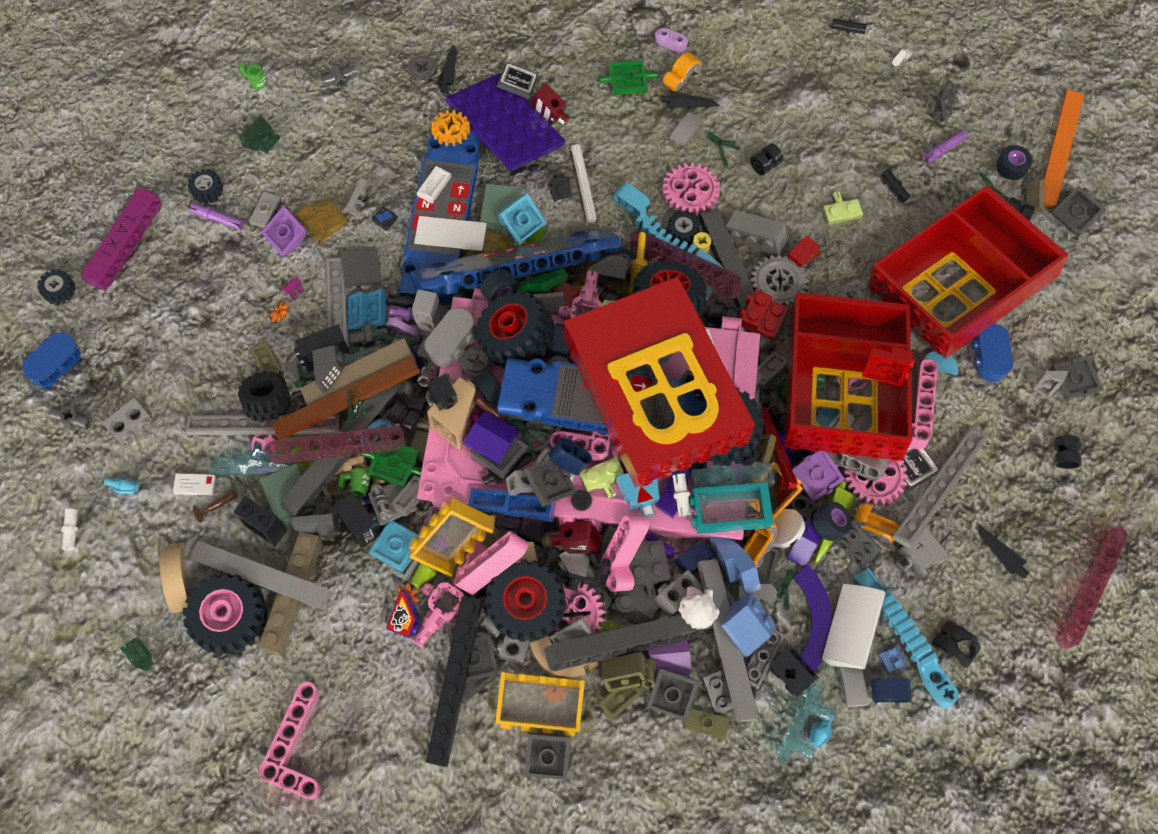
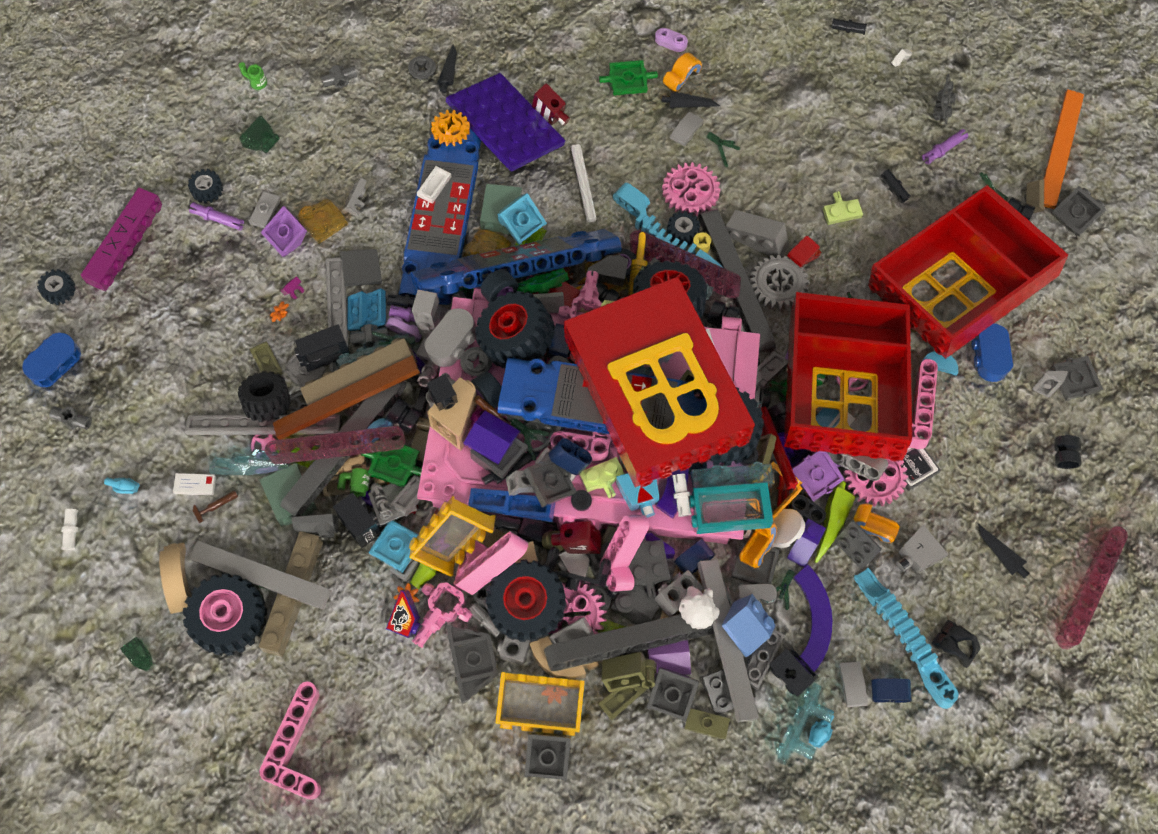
(125, 418): light grey brick -> none
(261, 523): black window -> none
(302, 380): clear green plant -> none
(327, 366): dark grey slope -> none
(352, 413): clear green plant -> none
(384, 218): black tile -> none
(450, 233): white sticker -> none
(454, 682): black plate -> none
(517, 80): tile -> none
(561, 187): black bracket -> none
(736, 563): medium blue slope -> none
(763, 314): red plate -> none
(766, 159): black wheel -> none
(832, 521): black wheel -> none
(853, 626): white slope -> none
(888, 366): red plate -> none
(892, 659): medium blue tile -> none
(940, 488): light grey tile -> none
(1014, 162): black wheel -> none

